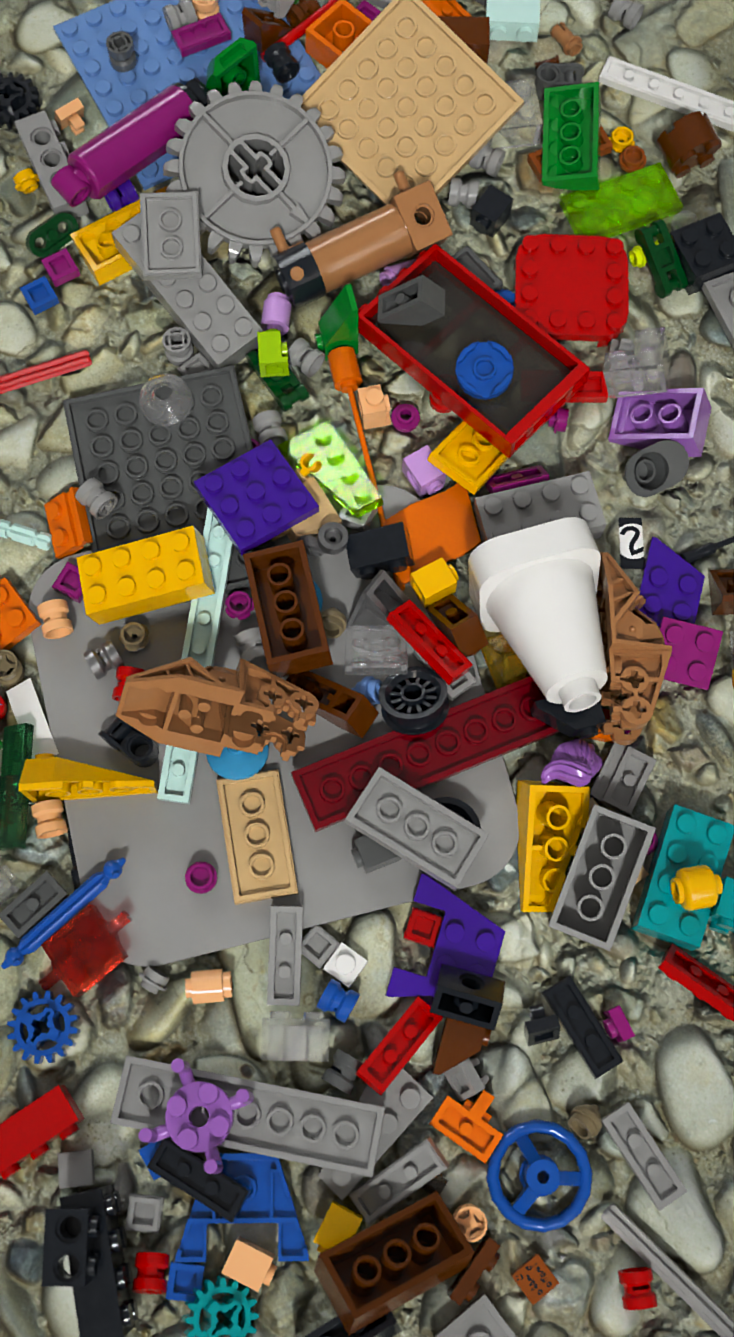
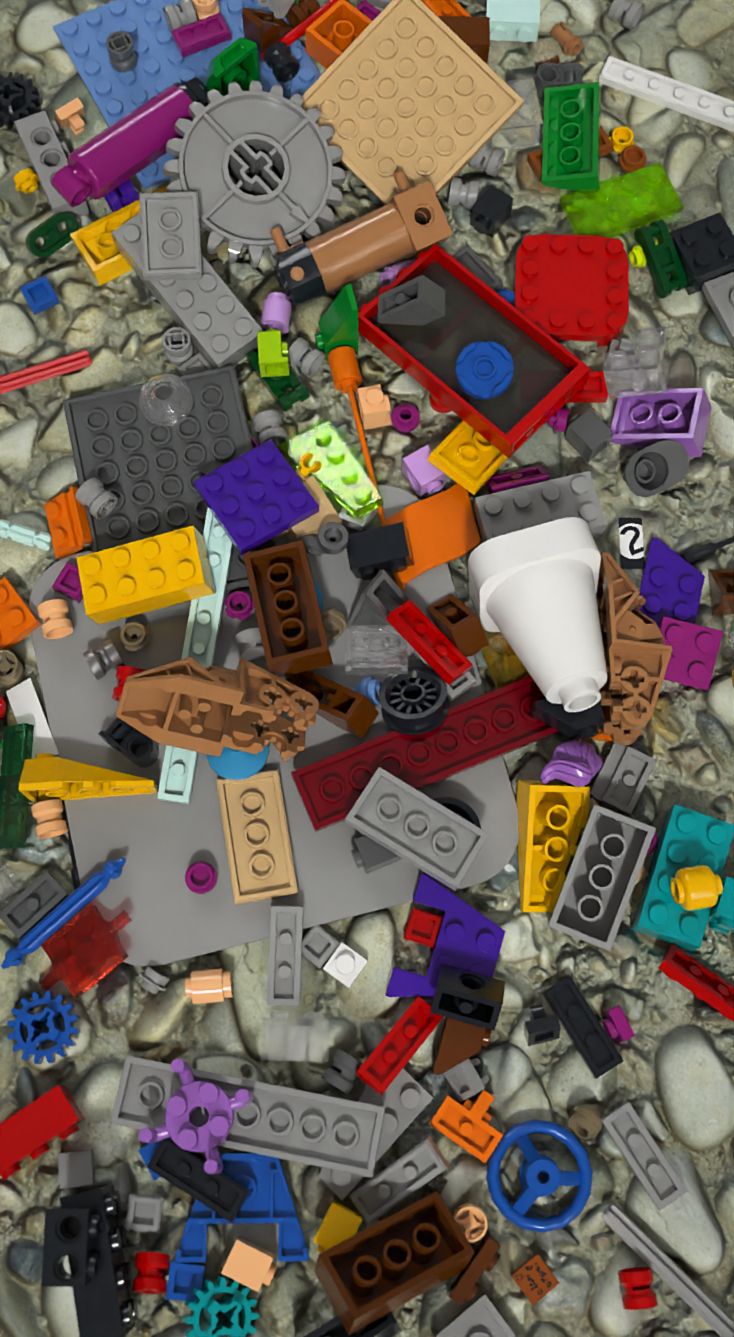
(60, 267): magenta plate -> none
(338, 1000): blue wheel -> none
(434, 582): yellow brick -> none
(588, 434): none -> dark grey brick
(689, 144): reddish brown brick -> none

